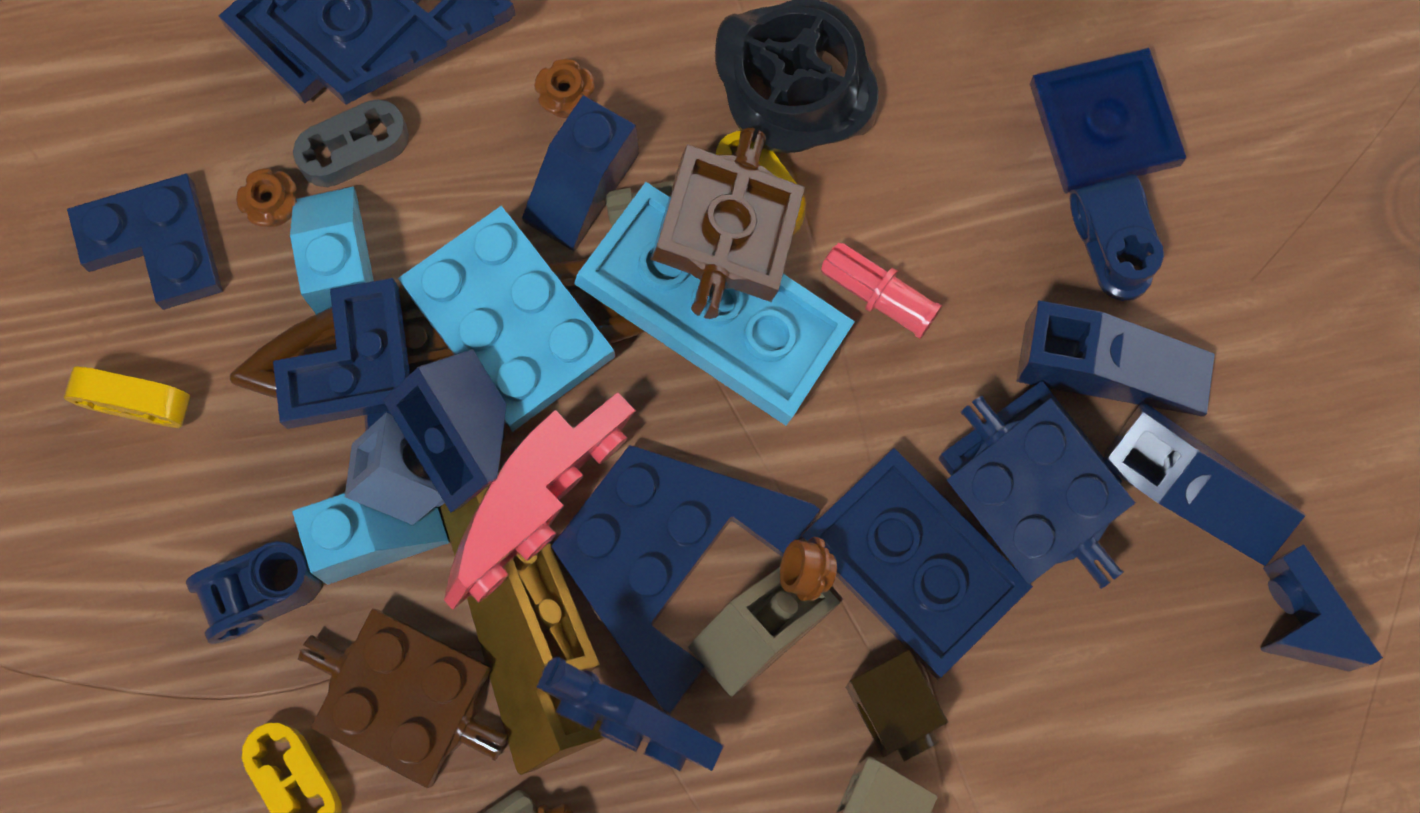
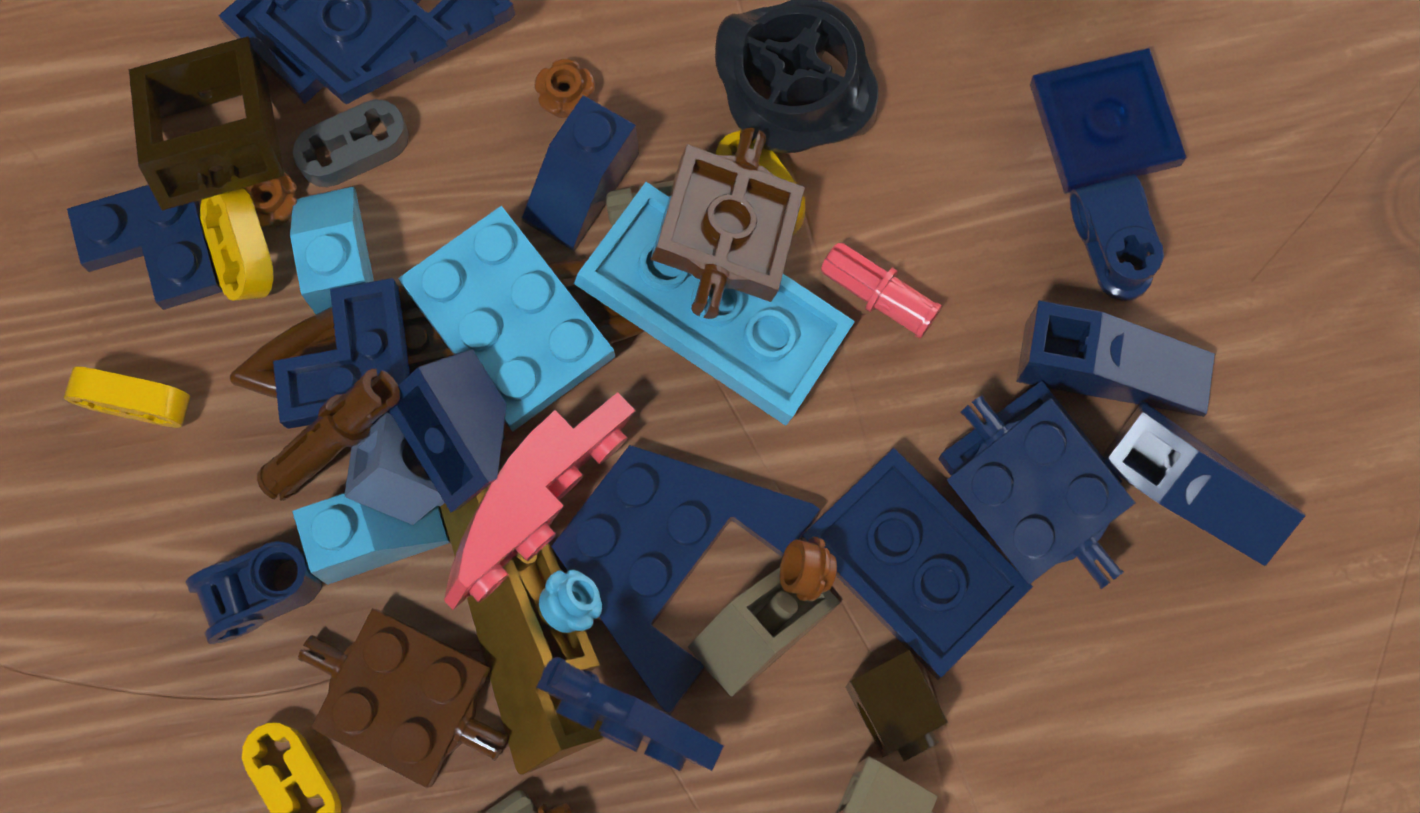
(237, 245): none -> yellow beam
(245, 148): none -> dark brown window
(340, 424): none -> reddish brown pin
(570, 601): none -> medium azure plate
(1327, 627): dark blue slope -> none

